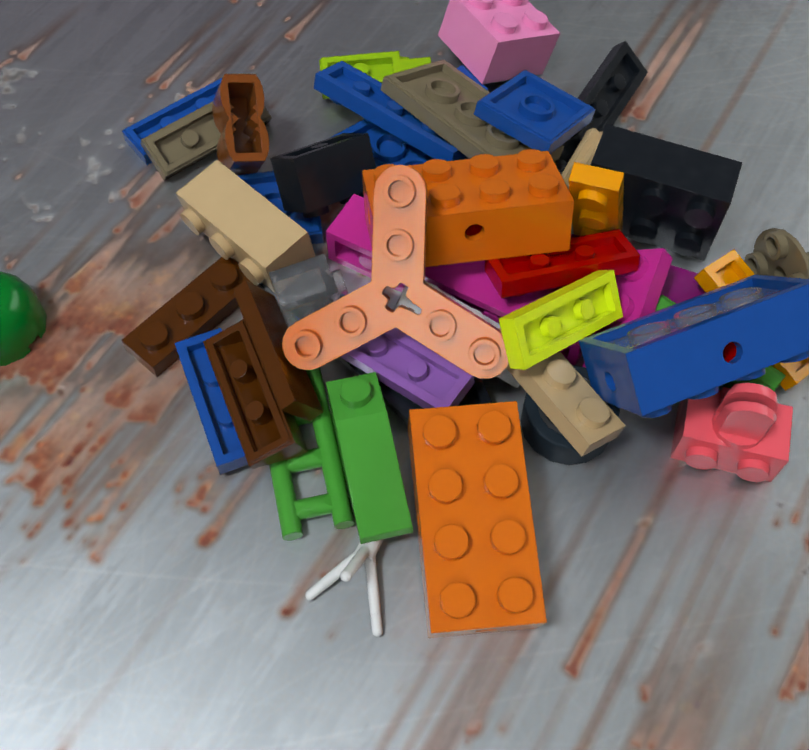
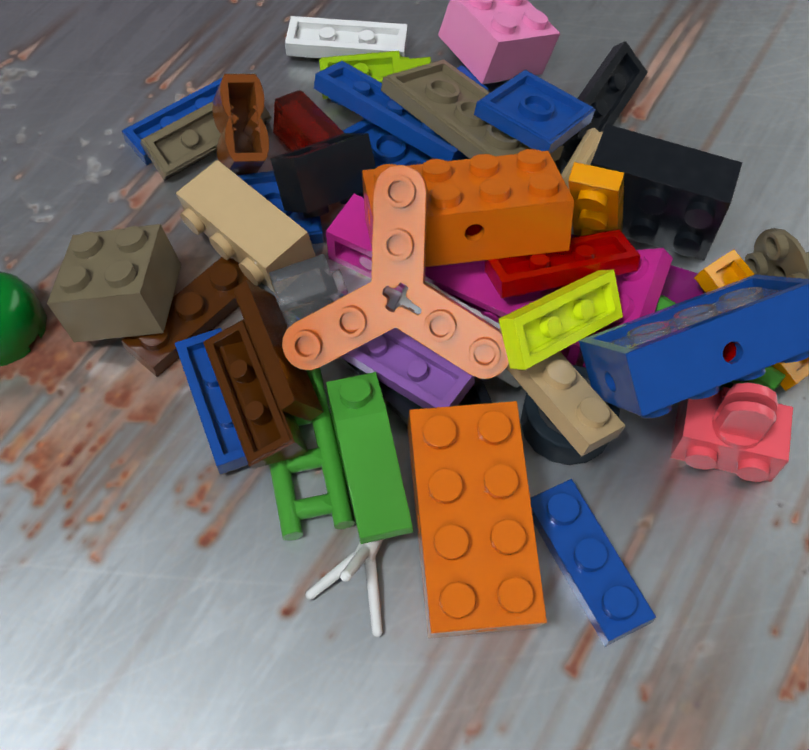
(116, 283): none -> dark tan brick
(301, 121): none -> clear red slope
(338, 37): none -> white plate
(590, 563): none -> blue plate

